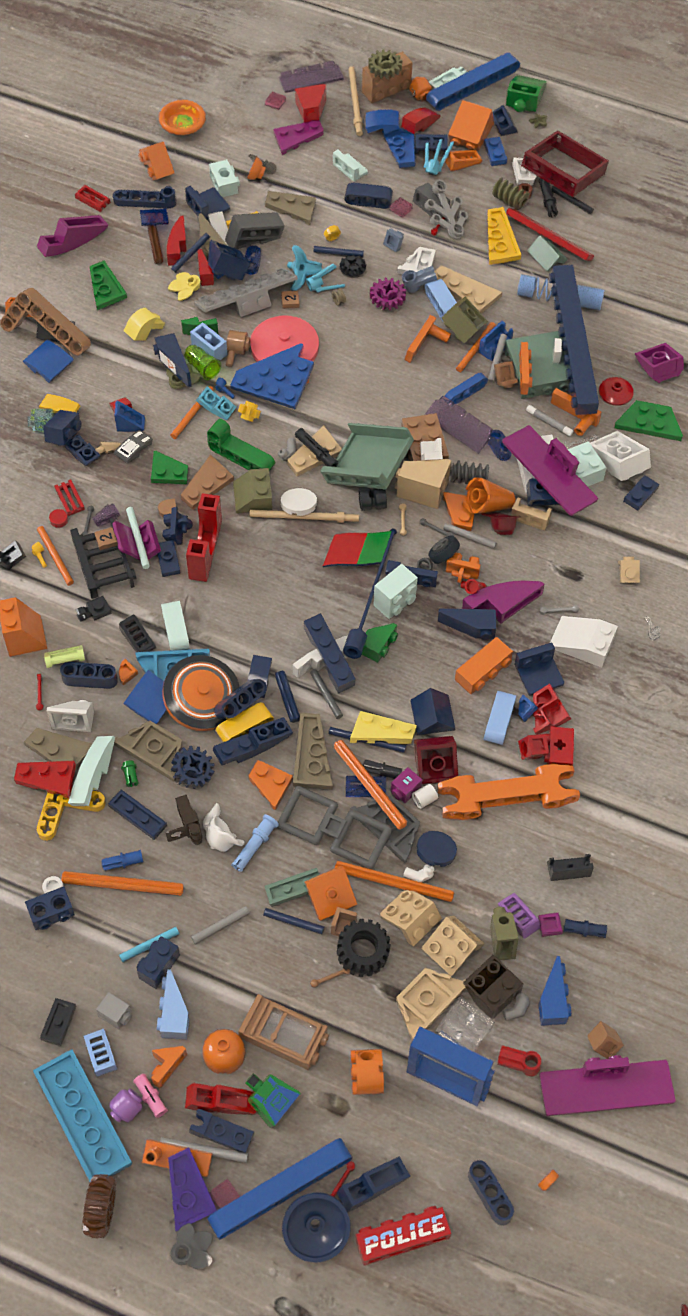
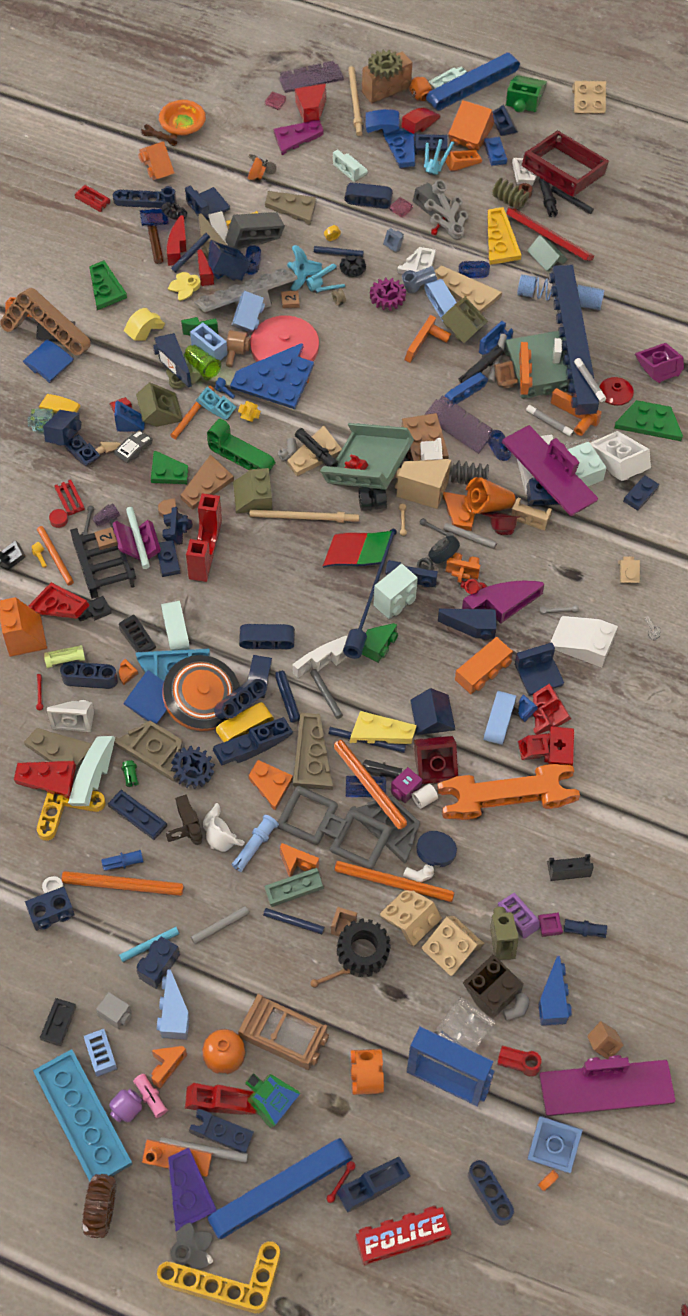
(58, 602): none -> red wing
(71, 234): magenta slope -> none
(149, 131): none -> reddish brown piece
(158, 405): none -> olive slope
(173, 211): none -> black gear
(224, 178): light aqua brick -> none
(224, 1194): clear pink tile -> none
(225, 1285): none -> yellow beam
(248, 311): none -> light blue brick
(266, 636): none -> dark blue beam
(293, 857): none -> orange slope
(298, 501): white tile -> none
(319, 1241): dark blue dish -> none
(330, 891): orange plate -> none
(335, 663): dark blue arch -> none
(356, 463): none -> red tile
(427, 999): tan wing -> none
(474, 269): none -> clear blue beam
(474, 348): orange bar -> none
(486, 361): none -> black pin
(539, 120): olive plant -> none
(554, 1144): none -> medium blue slope
(586, 374): none -> light grey bar
(589, 97): none -> tan bracket

